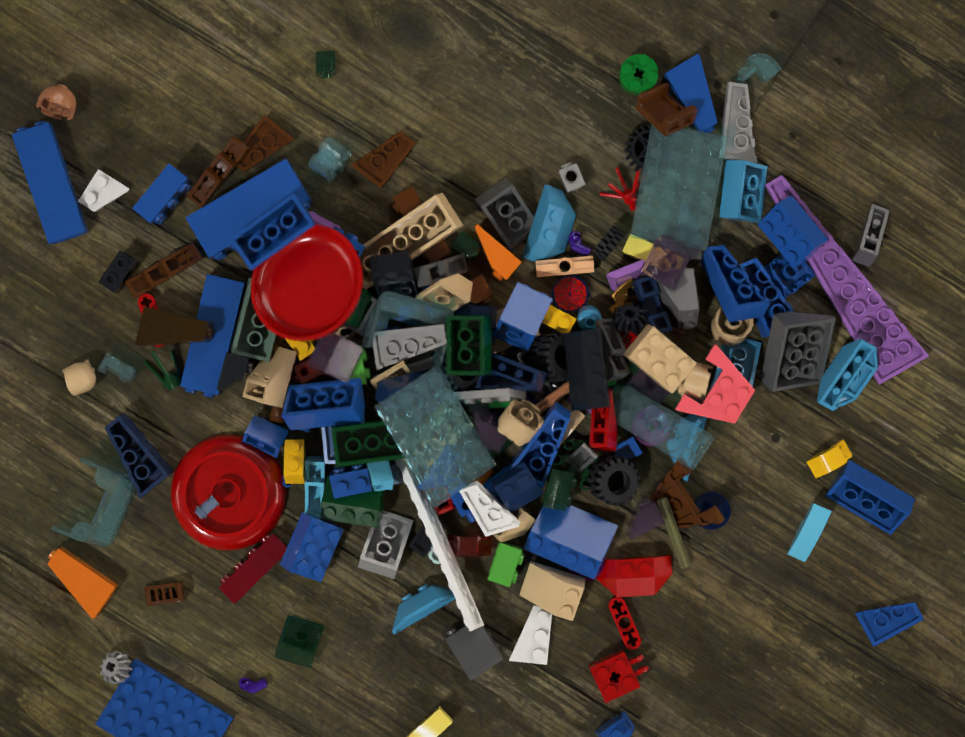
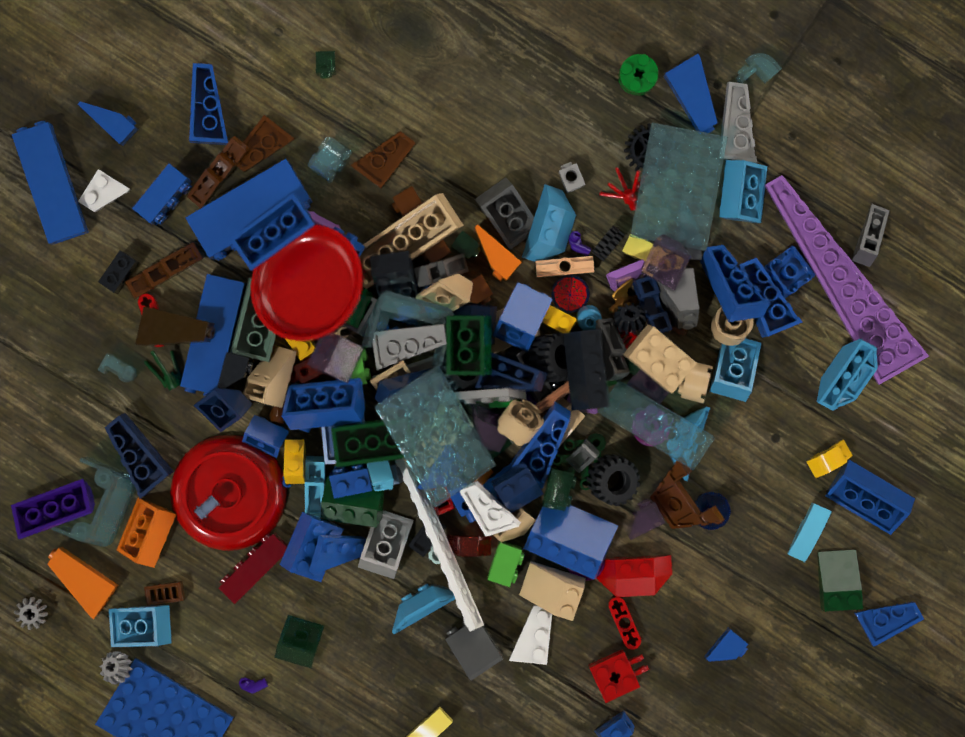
(35, 608): none -> light grey gear
(52, 508): none -> dark purple slope
(57, 102): nougat cylinder -> none
(79, 377): tan helmet -> none
(114, 123): none -> blue slope
(140, 626): none -> dark azure slope
(146, 533): none -> orange slope
(206, 114): none -> blue wedge
(223, 407): none -> dark blue slope
(335, 550): none -> blue wing
(603, 428): red slope -> none
(628, 448): blue panel -> none
(664, 111): reddish brown panel -> none
(673, 532): olive axle -> none
(727, 395): coral wing -> none
(727, 647): none -> blue slope
(792, 232): blue brick -> none
(797, 350): dark grey slope -> none
(839, 580): none -> slope

